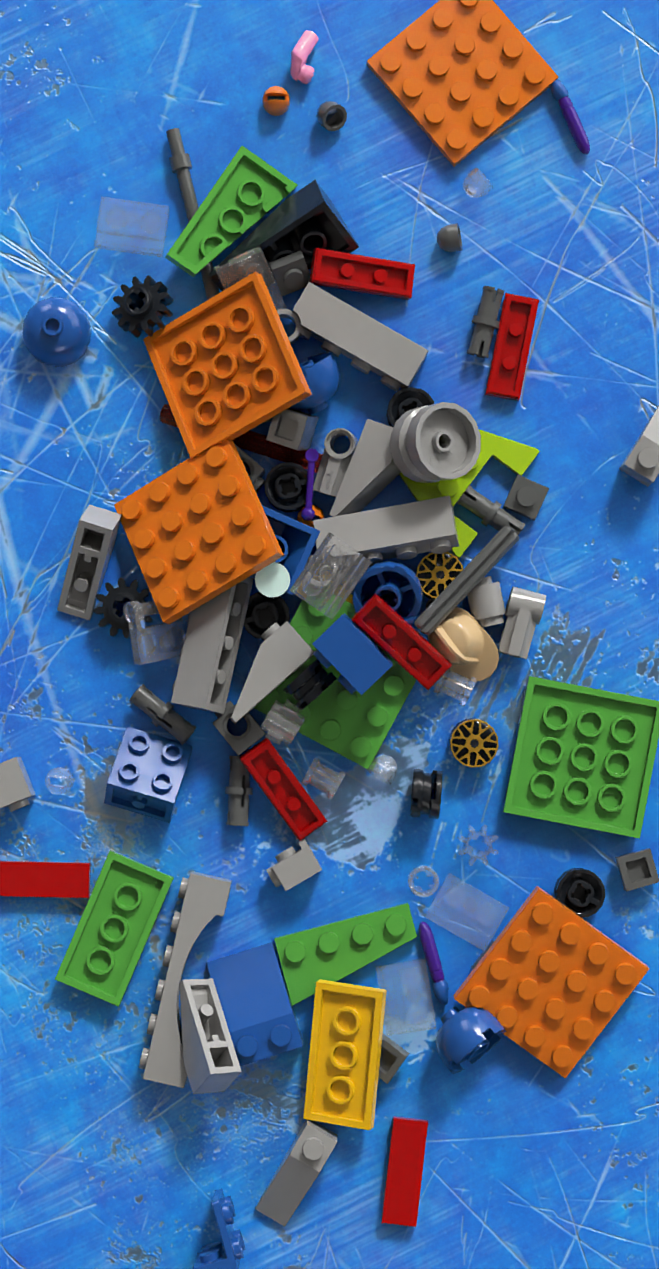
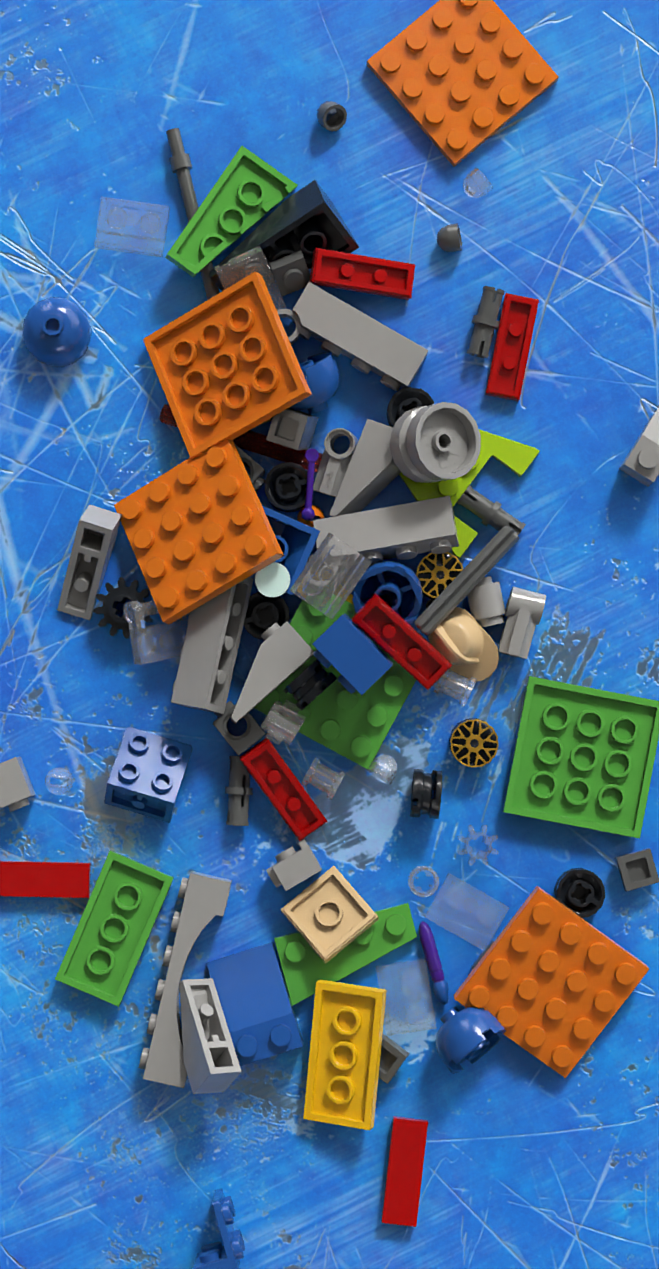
(142, 306): black gear -> none
(162, 714): dark grey pin -> none
(275, 106): orange hinge -> none
(297, 1172): light grey slope -> none
(299, 56): bright pink arm -> none
(329, 914): none -> tan tile
(525, 497): dark grey plate -> none
(570, 115): dark purple piece -> none

